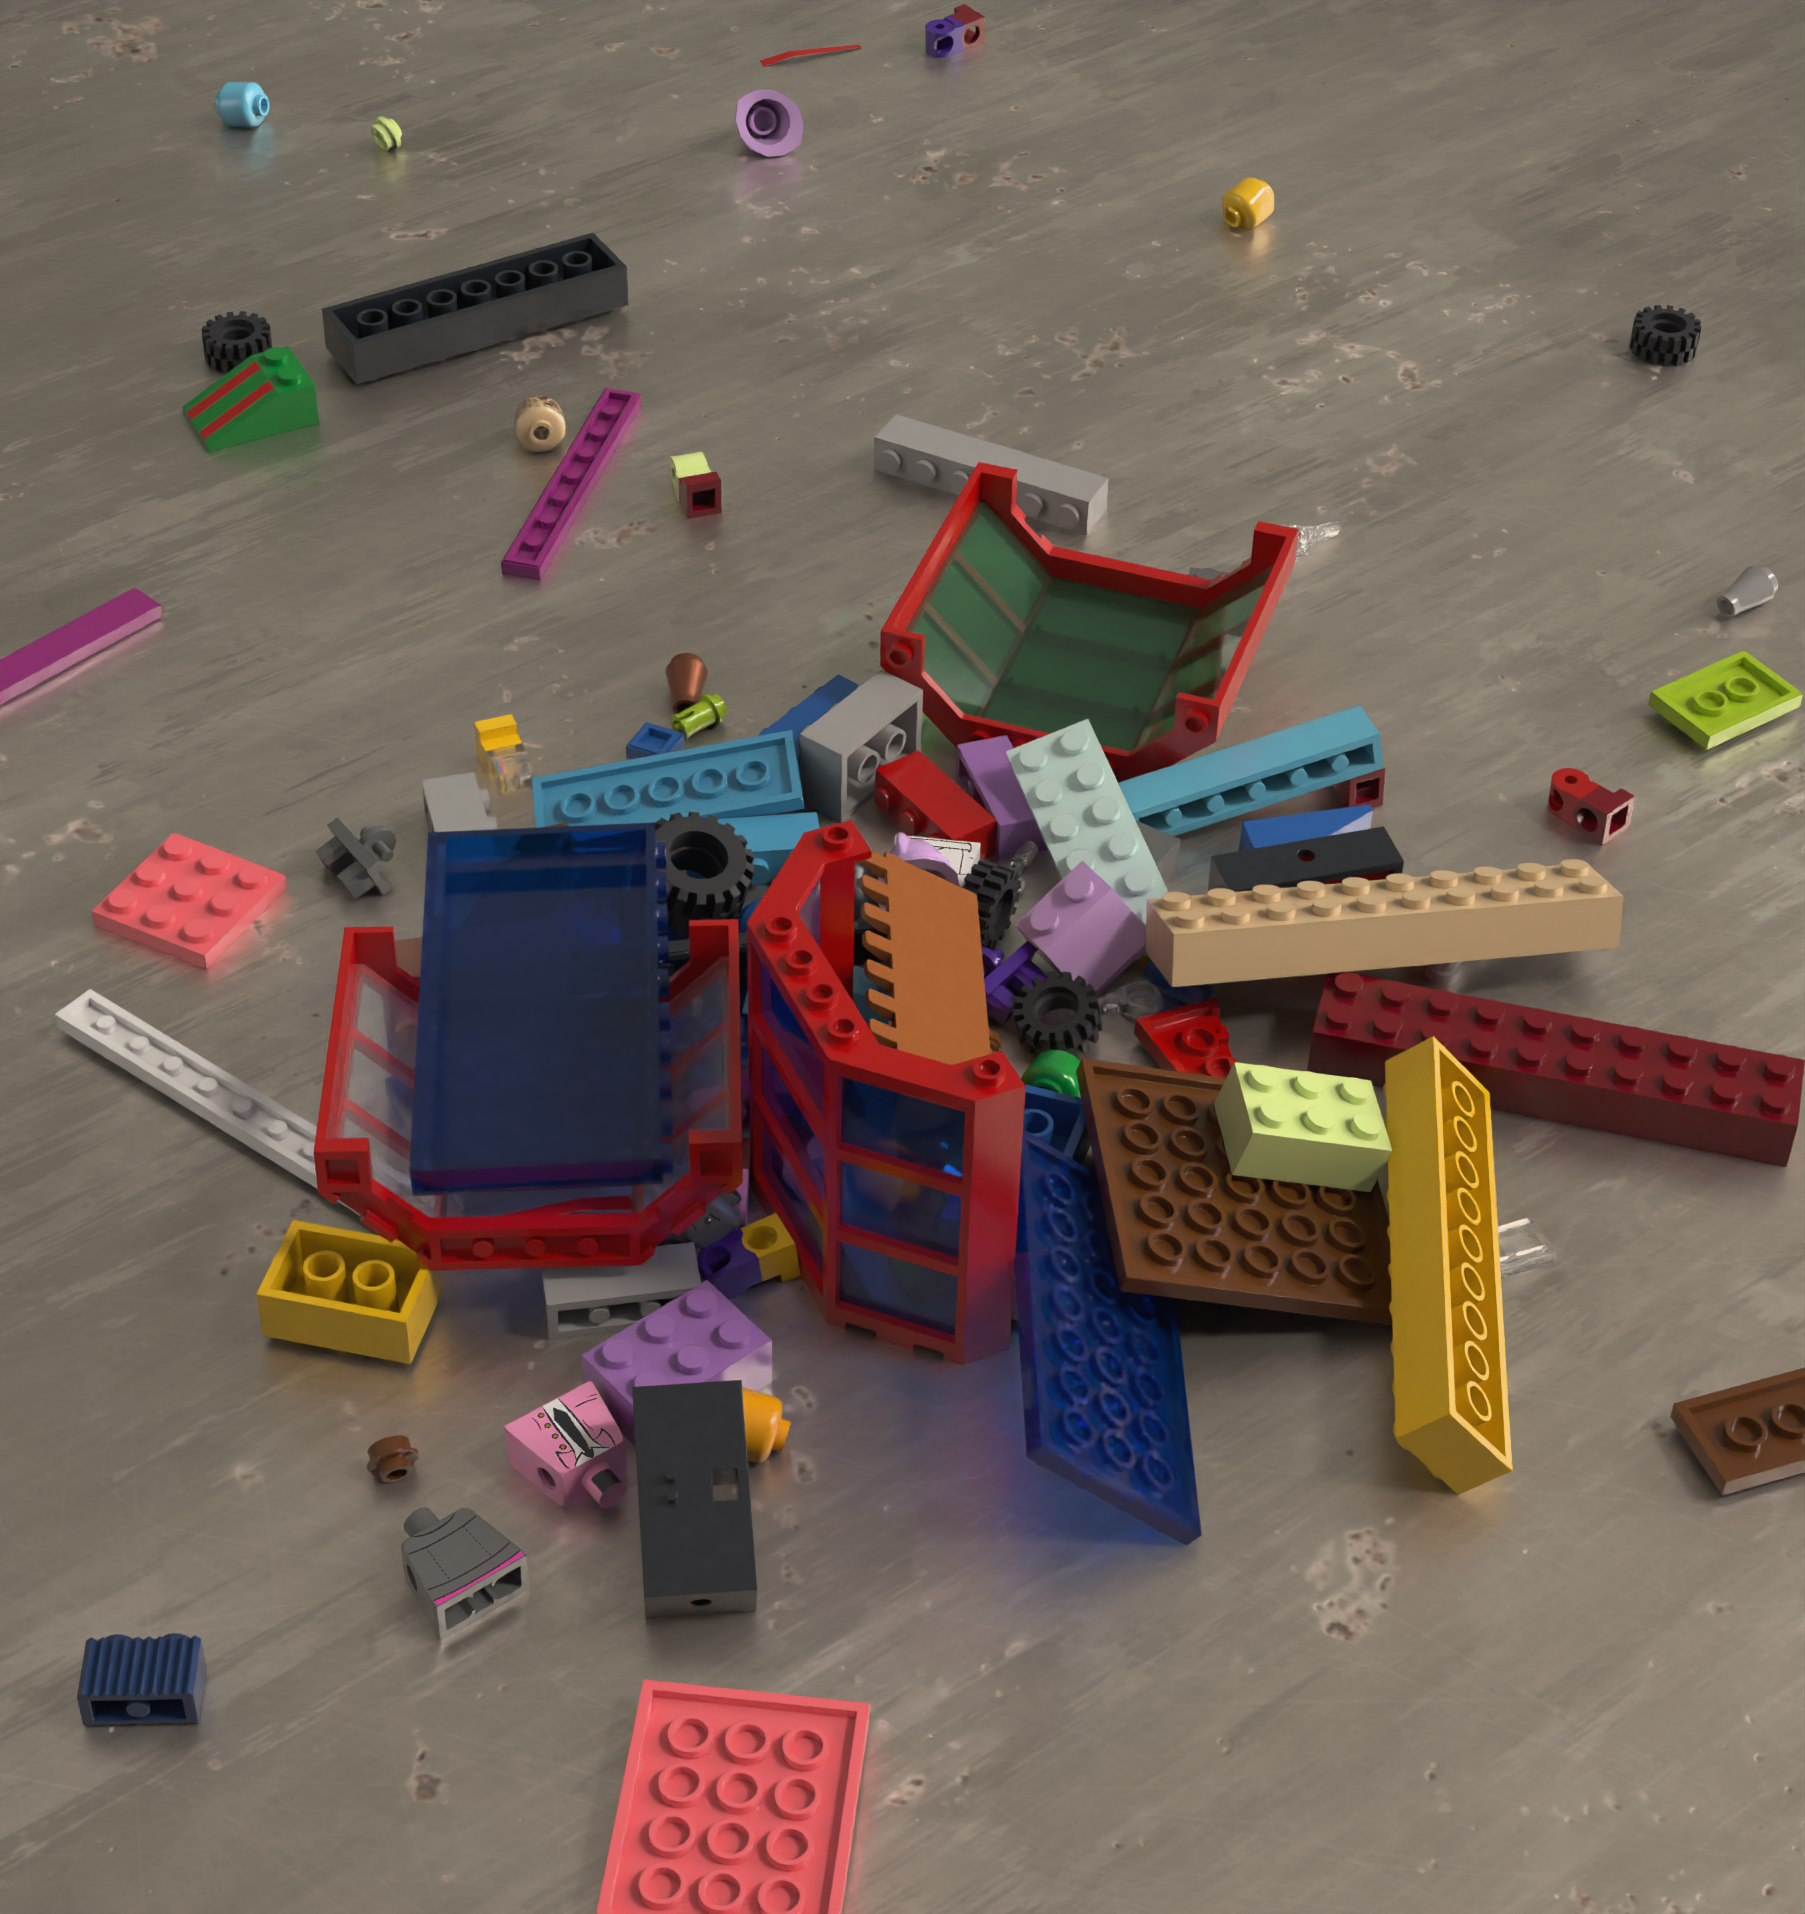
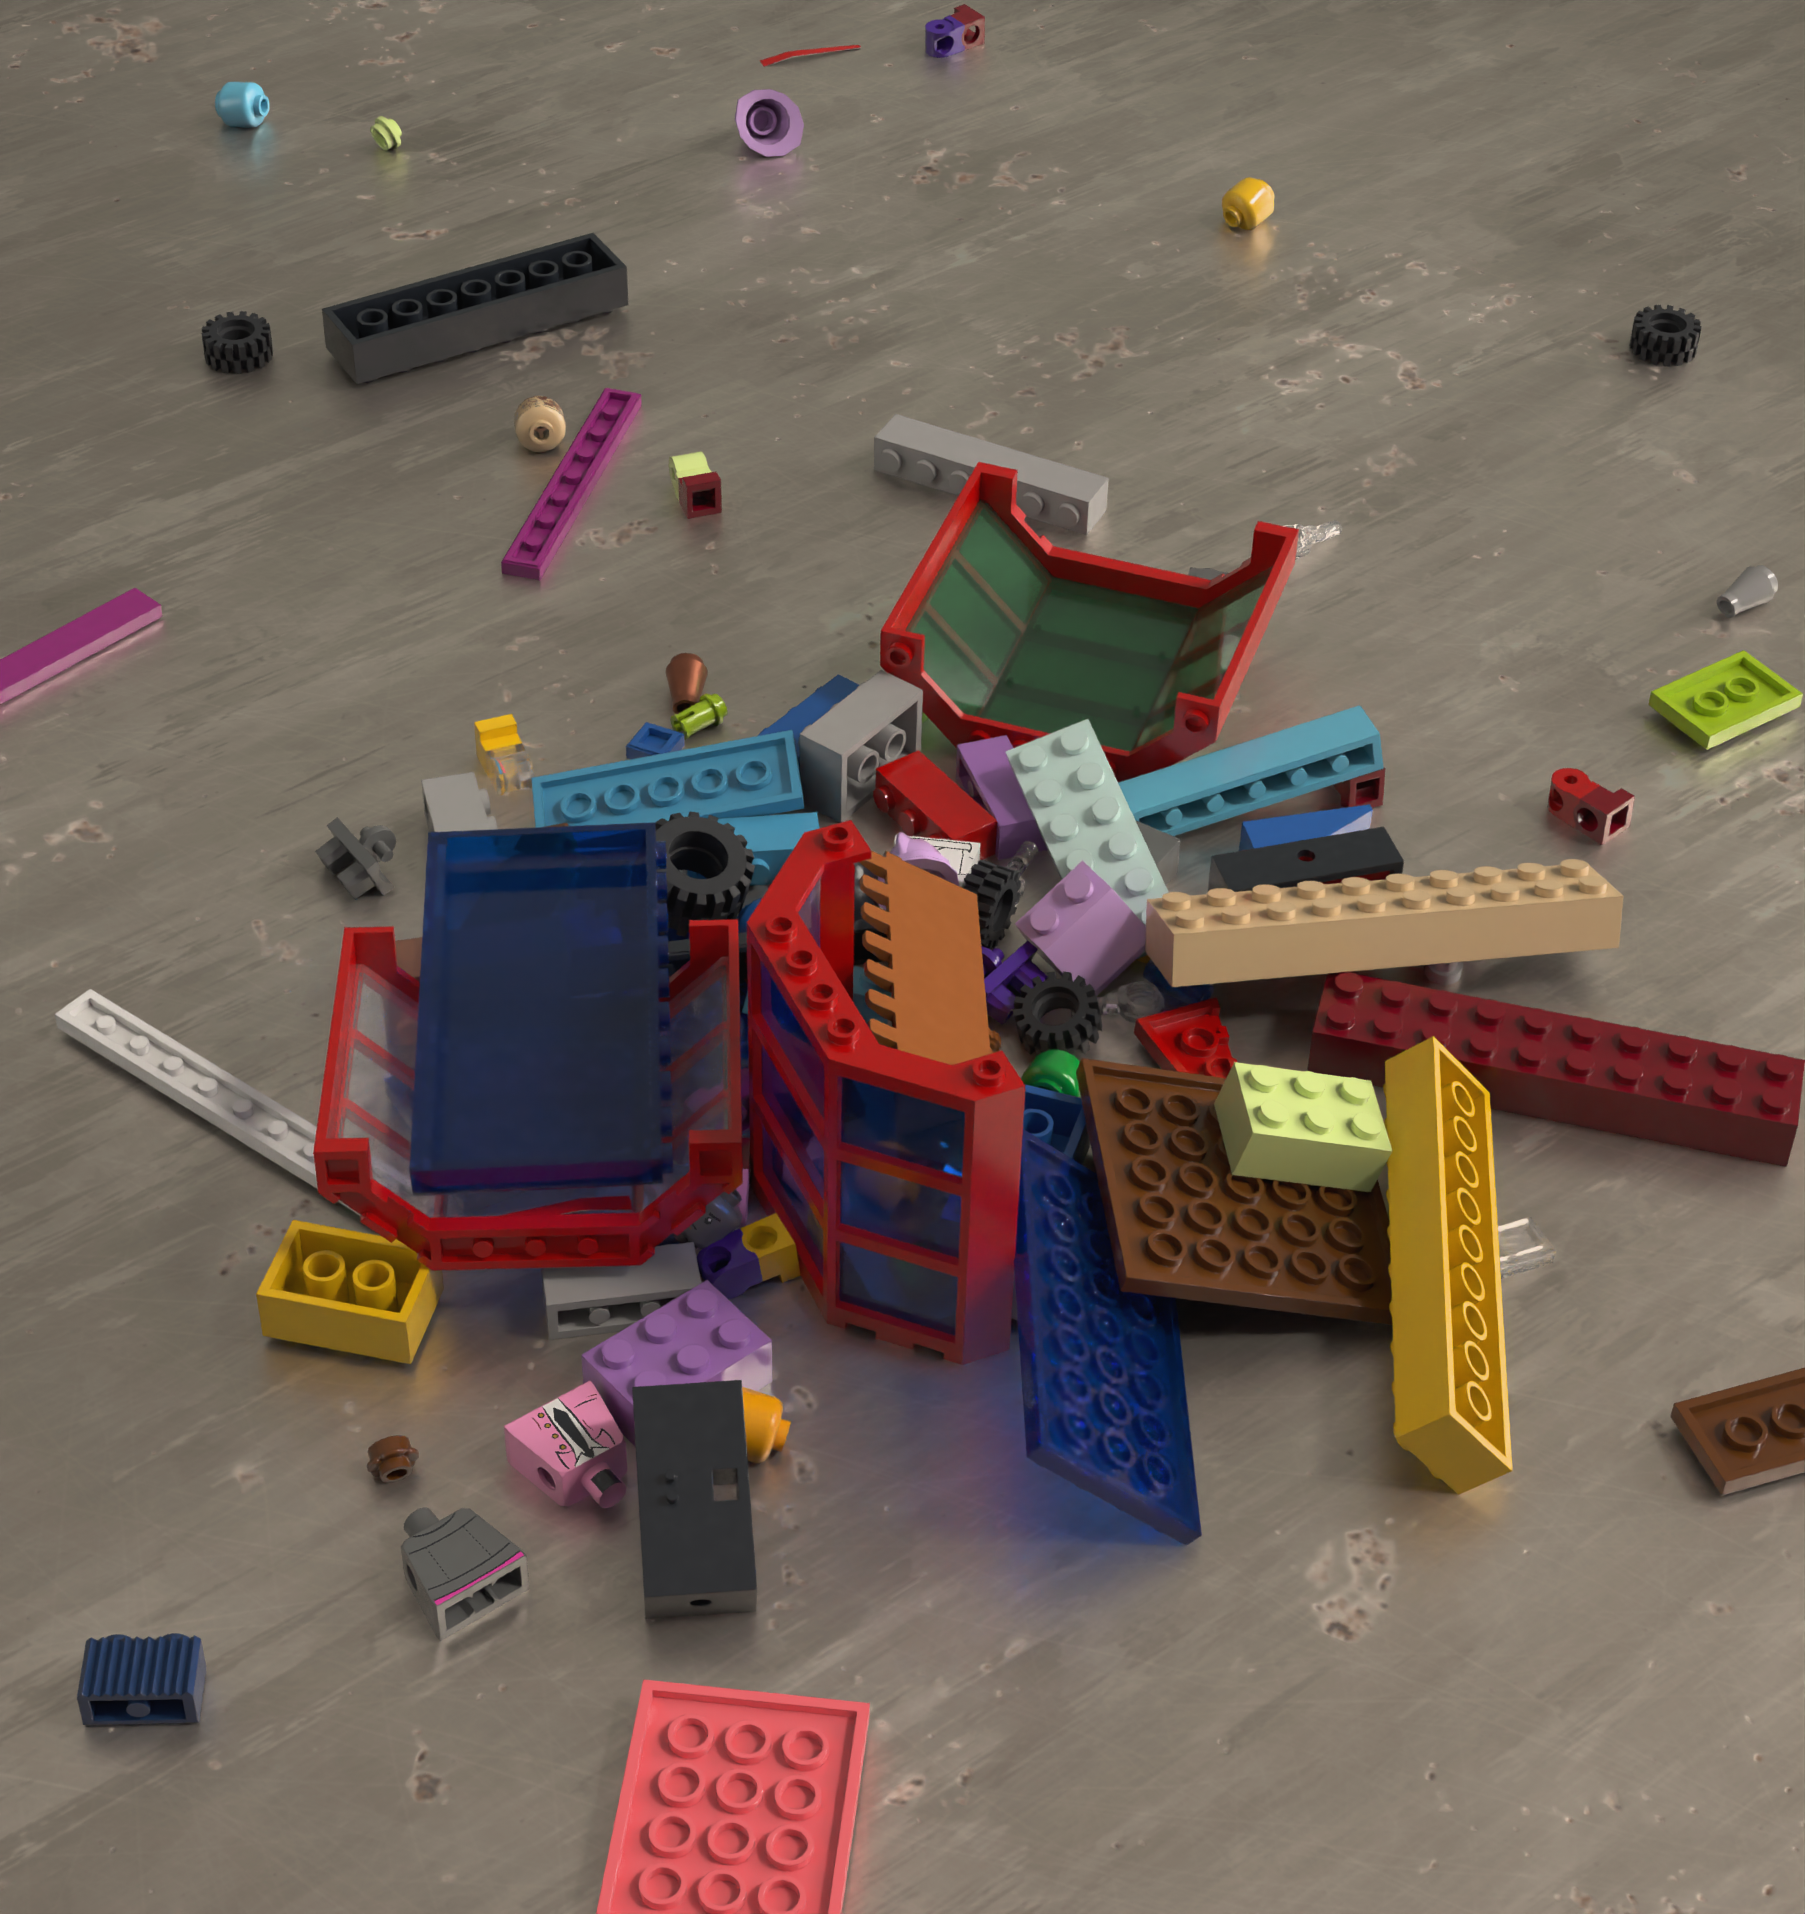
(189, 900): coral plate -> none
(255, 401): green slope -> none

